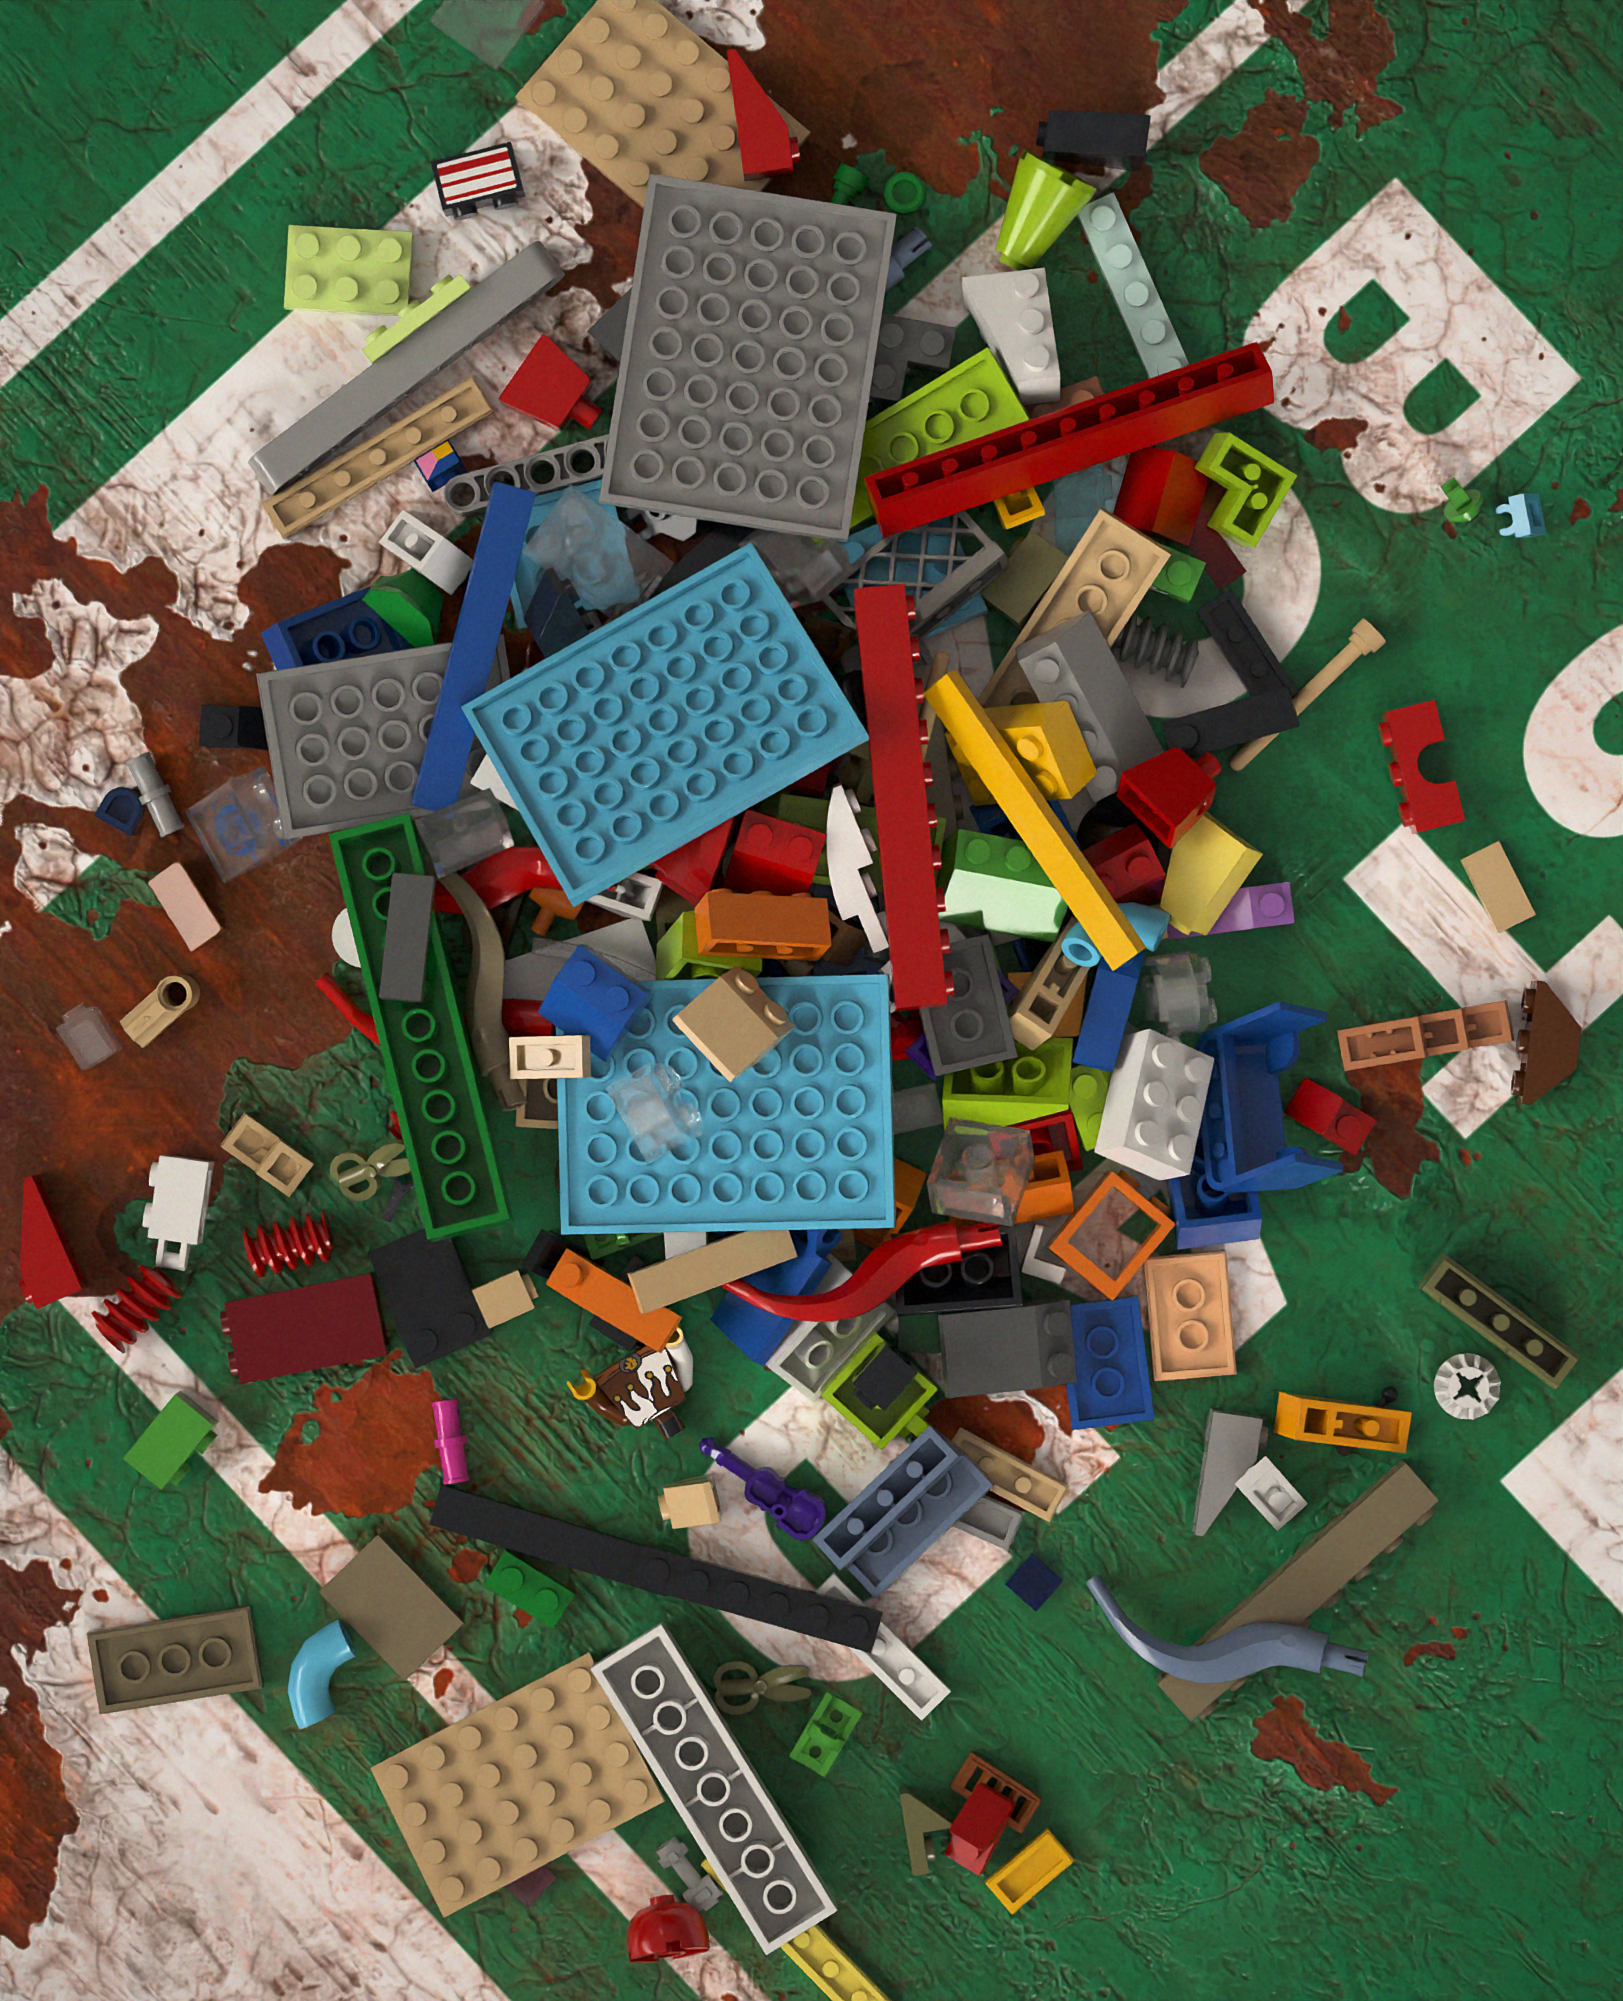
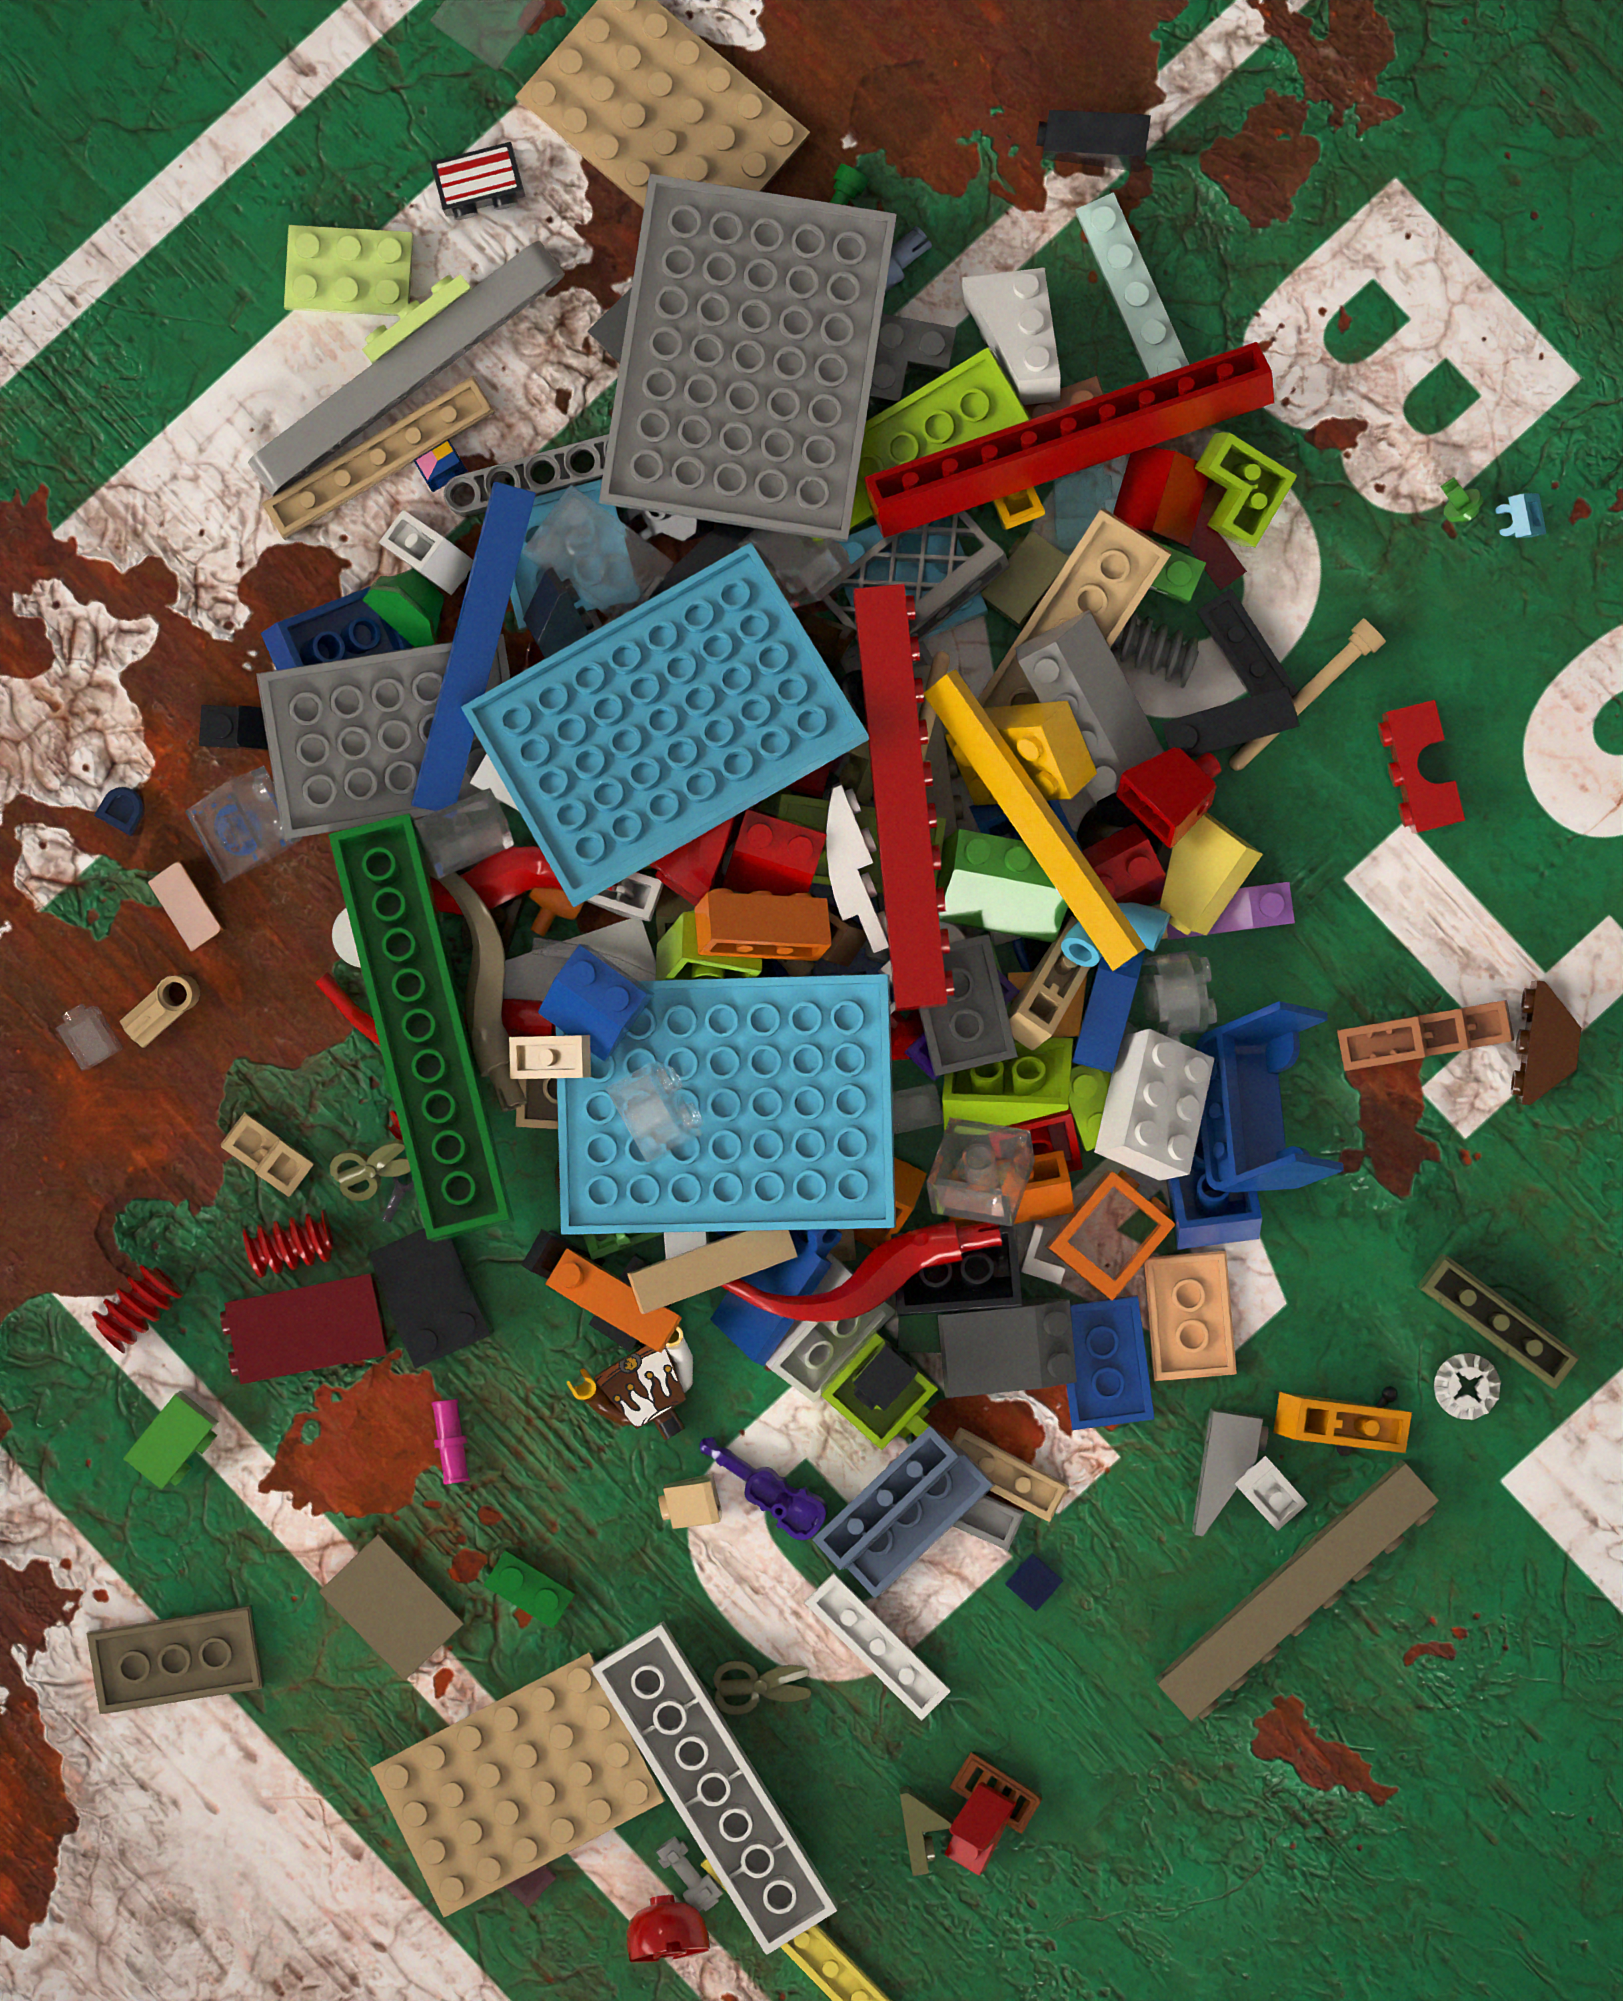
(46, 1255): red slope -> none
(155, 794): light grey pin -> none
(178, 1206): white brick -> none
(312, 1673): medium azure cylinder -> none
(407, 937): dark grey tile -> none
(505, 1297): tan slope -> none
(537, 1535): black tile -> none
(551, 389): red torso -> none
(734, 1023): tan slope -> none
(757, 1598): black plate -> none
(761, 129): red slope -> none
(815, 1746): bright green hips -> none
(904, 193): green tile -> none
(1029, 1870): yellow tile -> none
(1039, 209): lime cone -> none
(1235, 1653): sand blue animal -> none
(1329, 1116): red slope -> none
(1497, 887): tan tile -> none

